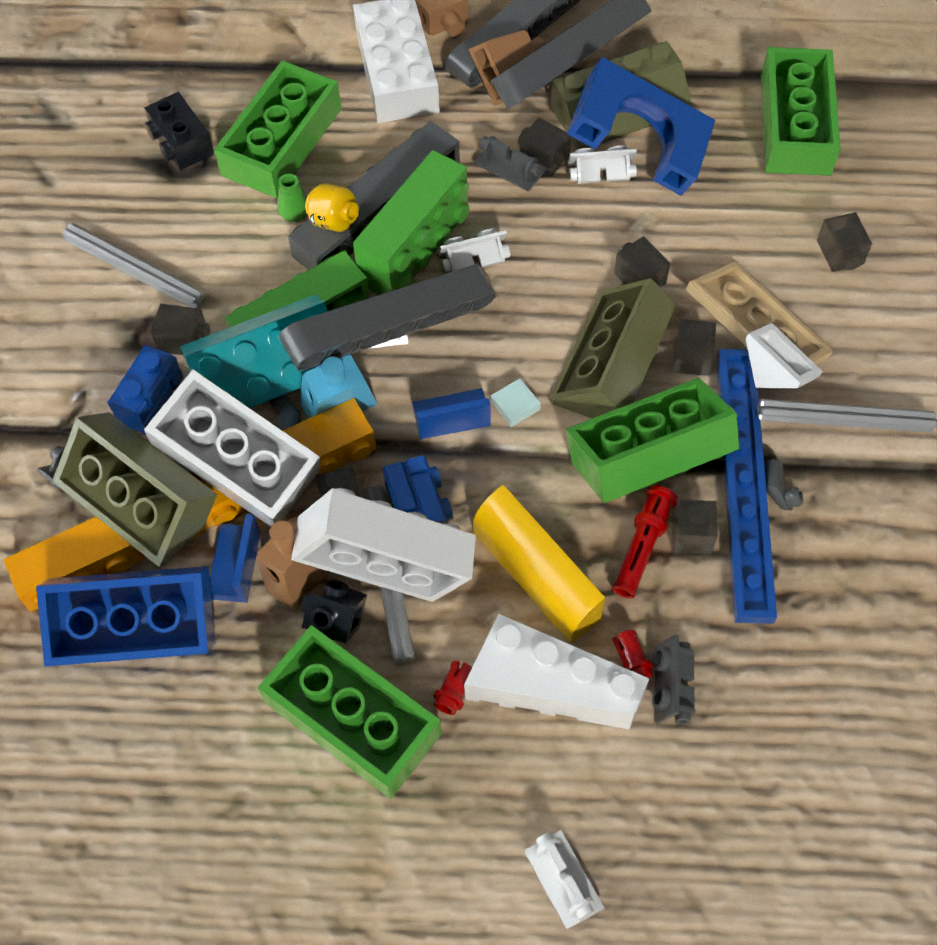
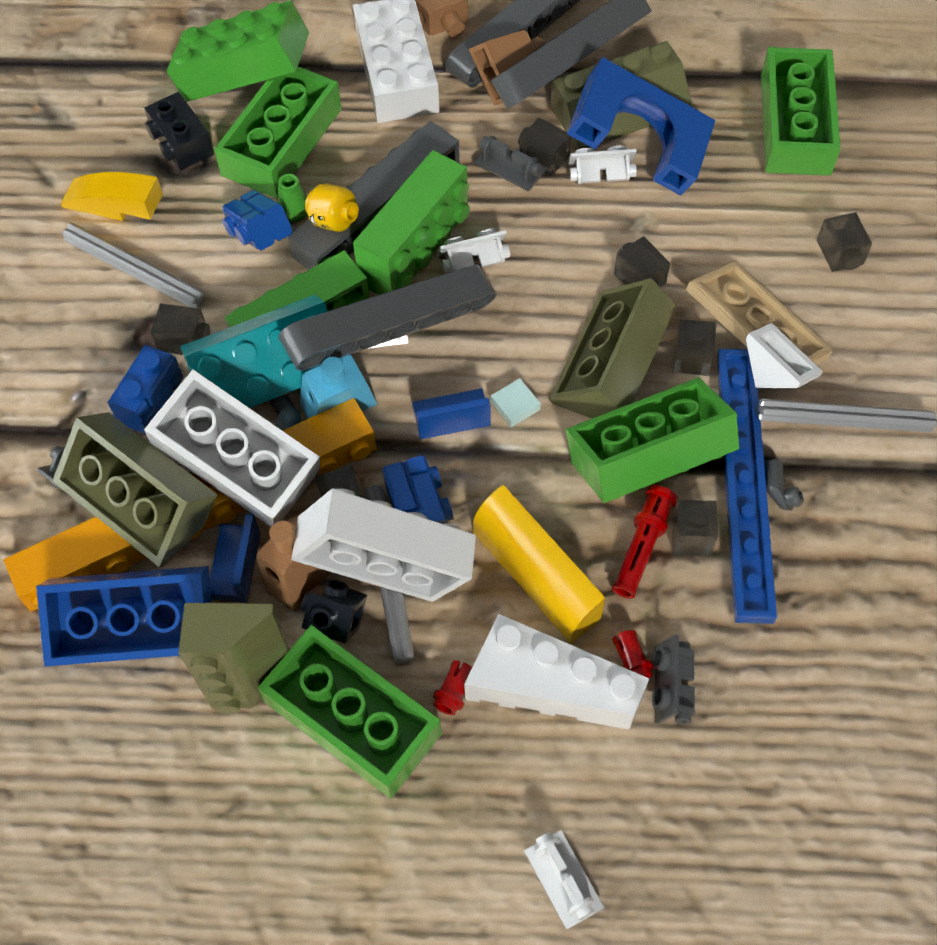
(114, 195): none -> yellow slope
(231, 651): none -> olive slope
(238, 51): none -> bright green brick
(256, 220): none -> blue brick

